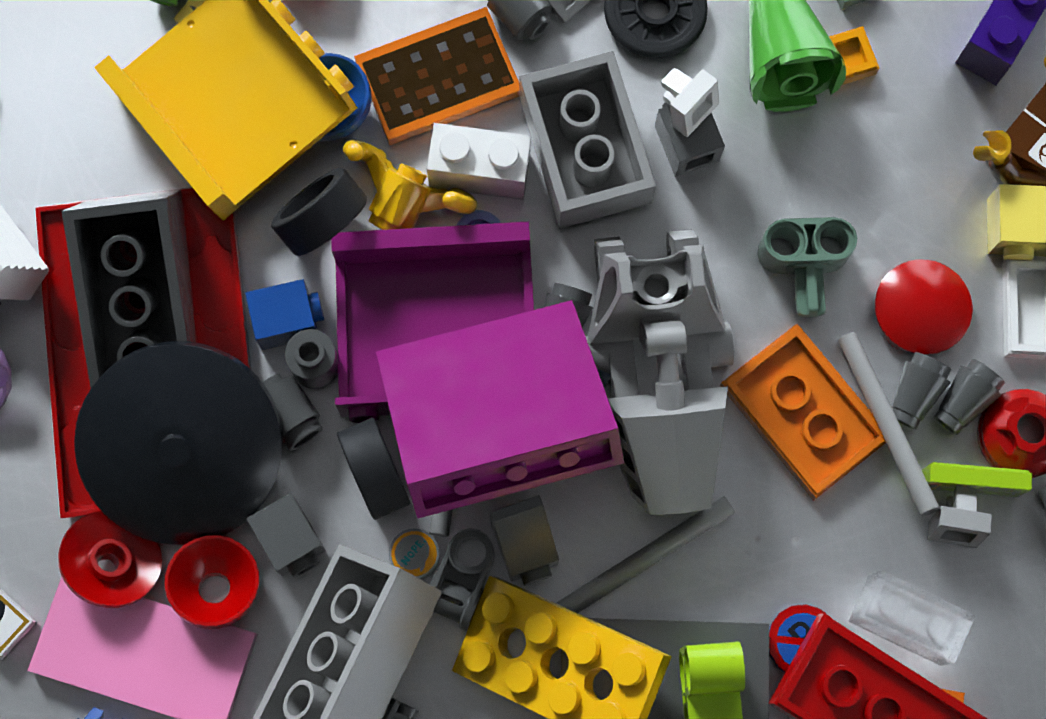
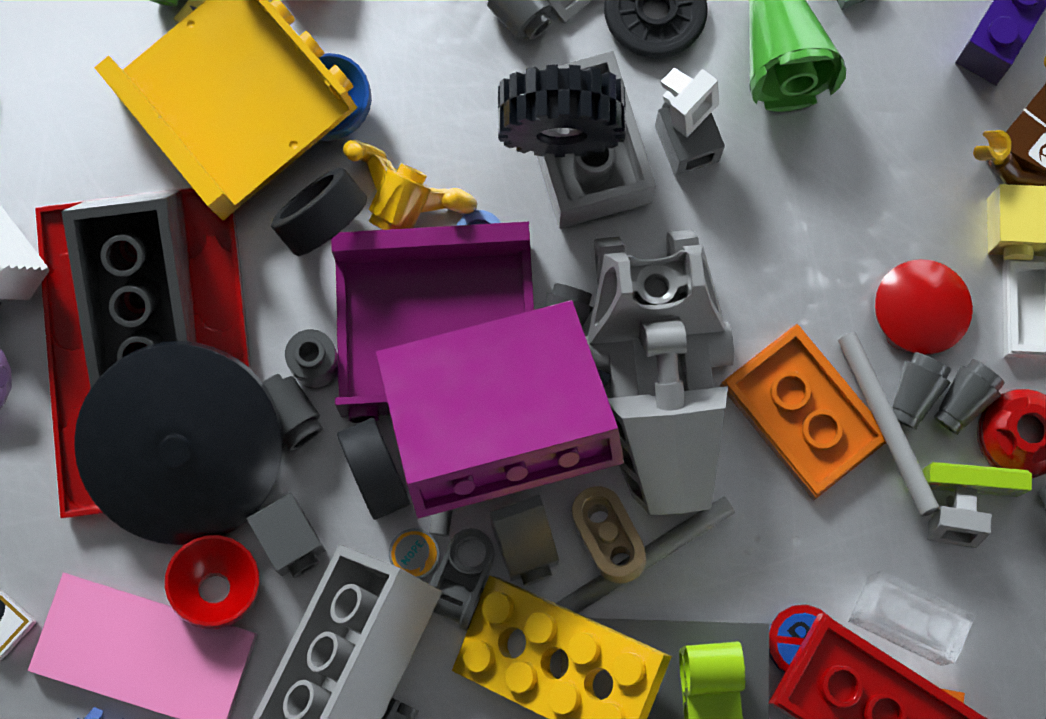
(98, 539): red dish -> none
(282, 312): blue brick -> none
(438, 75): tile -> none
(479, 161): white piece -> none
(561, 111): none -> black bush
(609, 537): none -> tan plate
(809, 257): sand green beam -> none
(856, 53): light orange tile -> none

